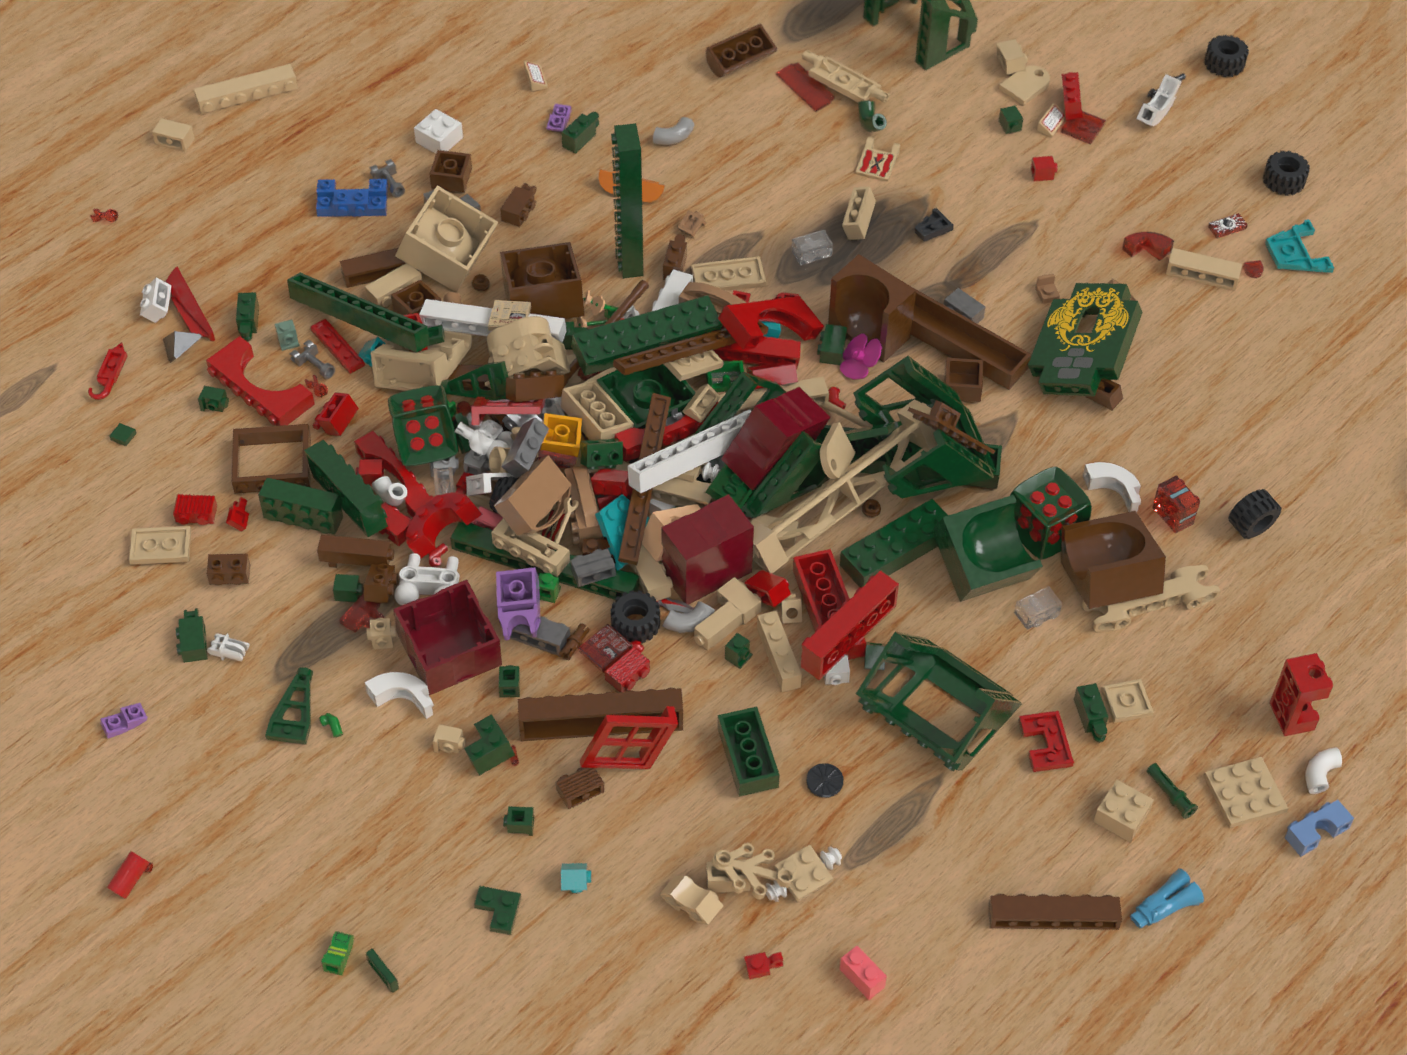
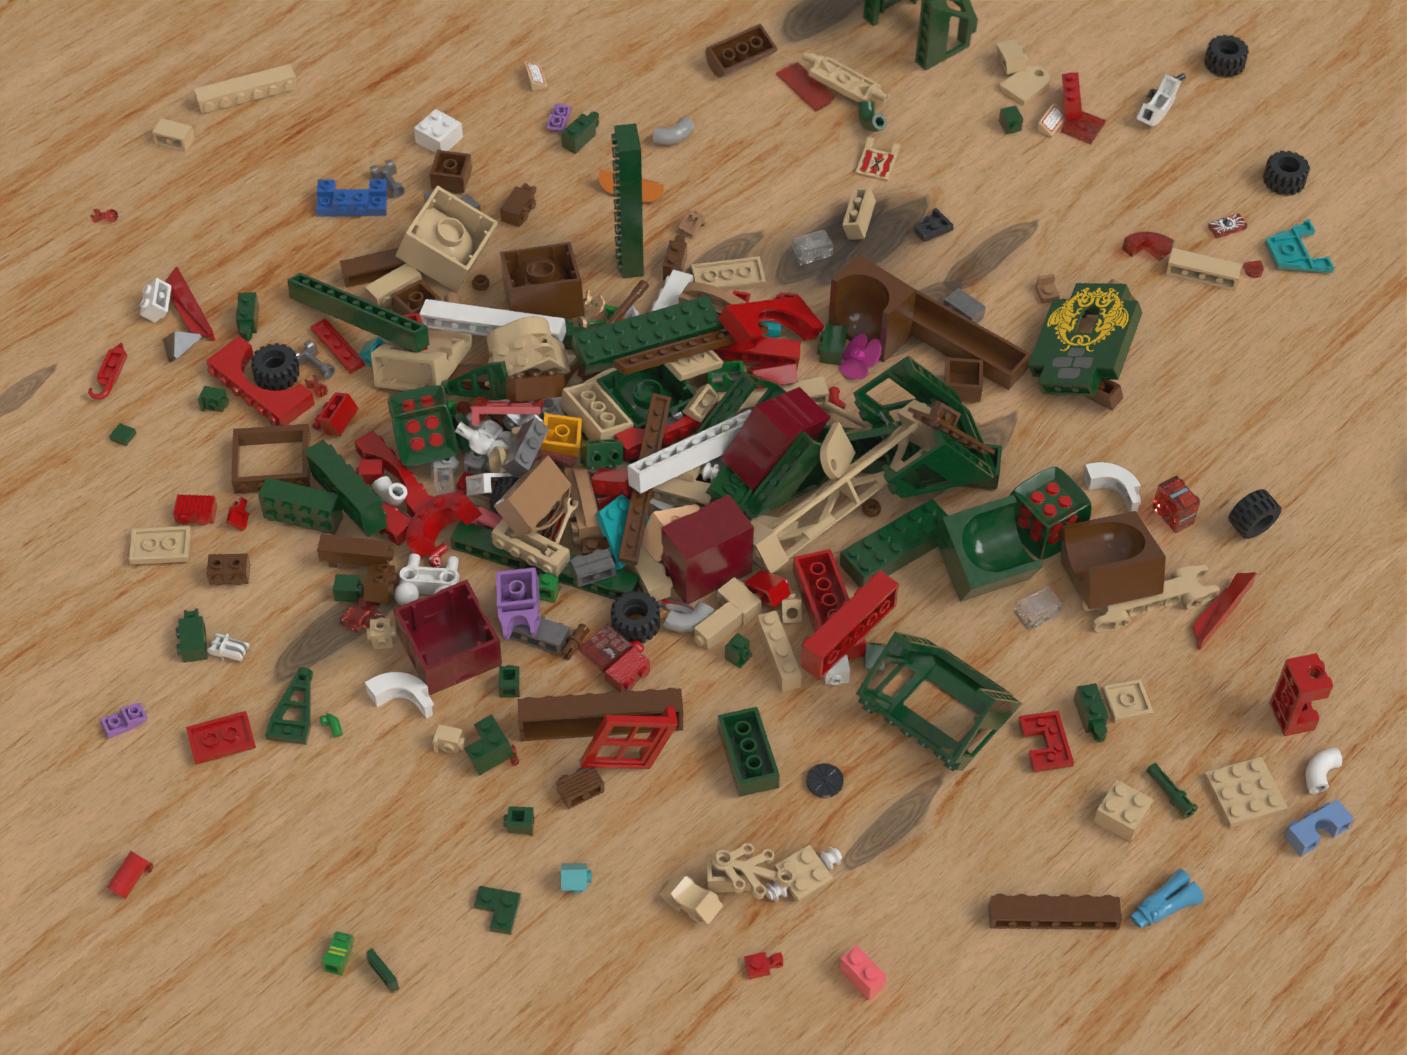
(220, 737): none -> red plate
(275, 356): none -> black tyre
(286, 335): sand green brick -> none
(436, 335): dark green tile -> none
(506, 312): tan tile -> none
(1043, 168): red brick -> none
(1222, 607): none -> red wedge

